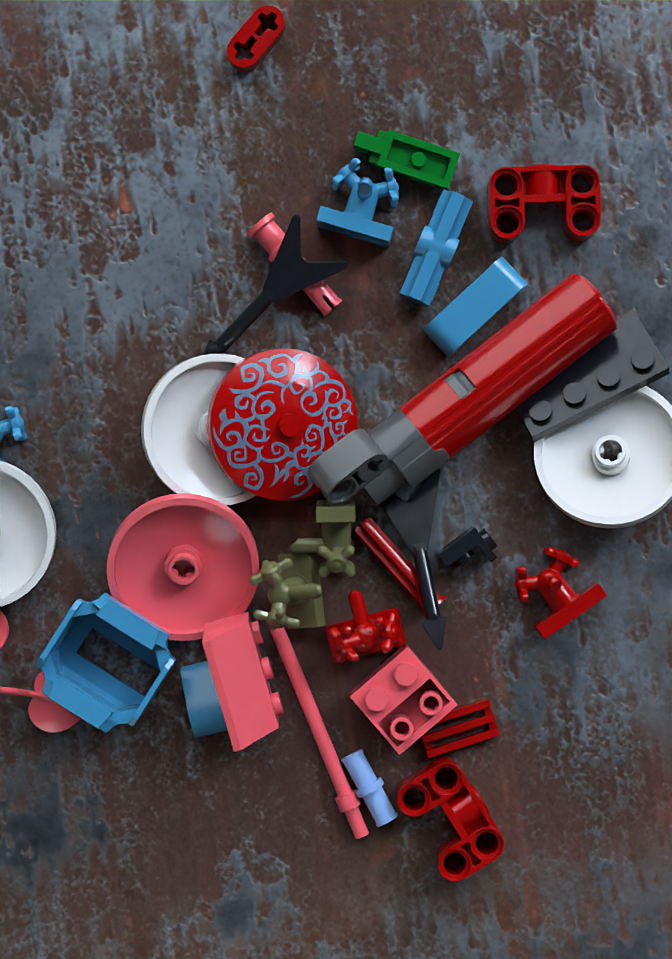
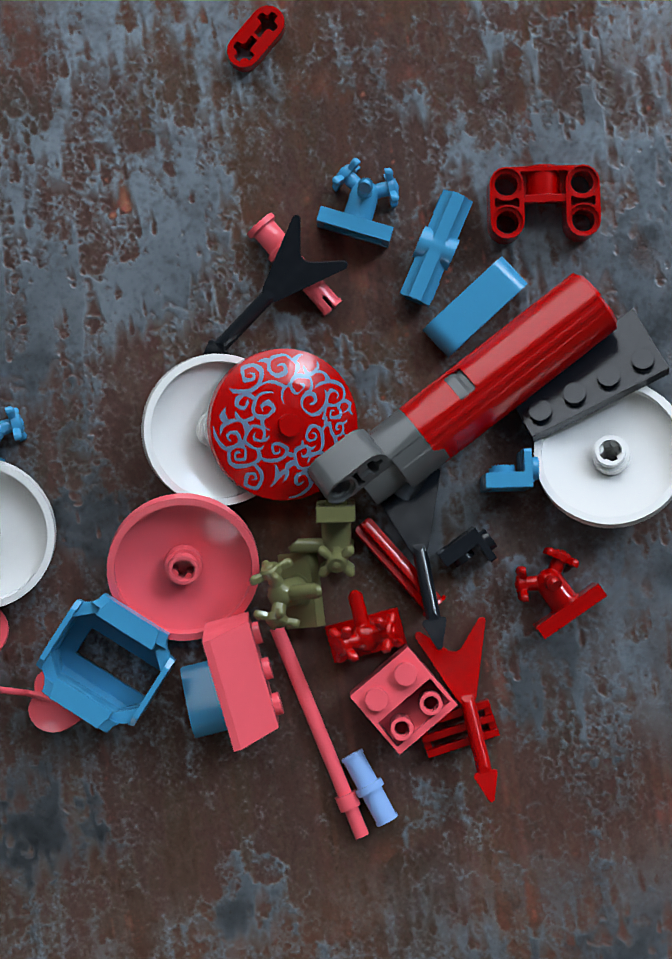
(409, 157): green hinge -> none
(461, 675): none -> red piece
(465, 811): red beam -> none
(505, 479): none -> dark azure bracket

